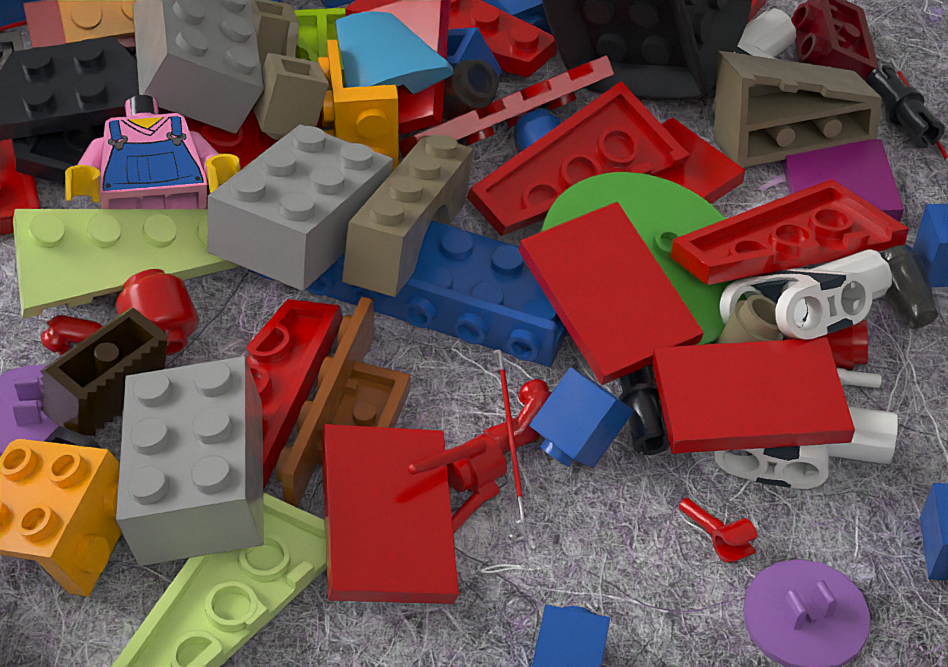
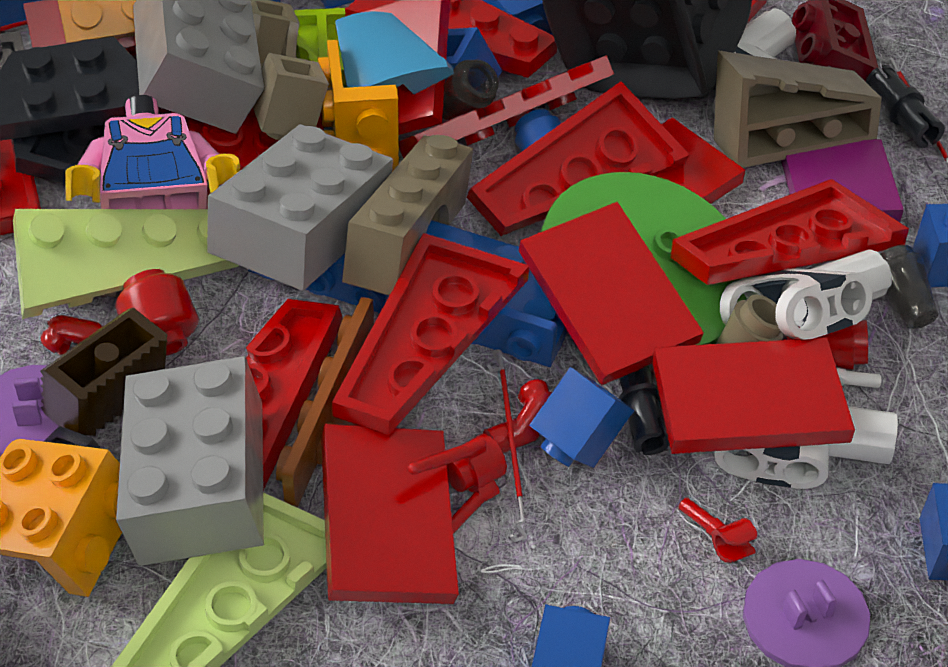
(424, 327): none -> red wing

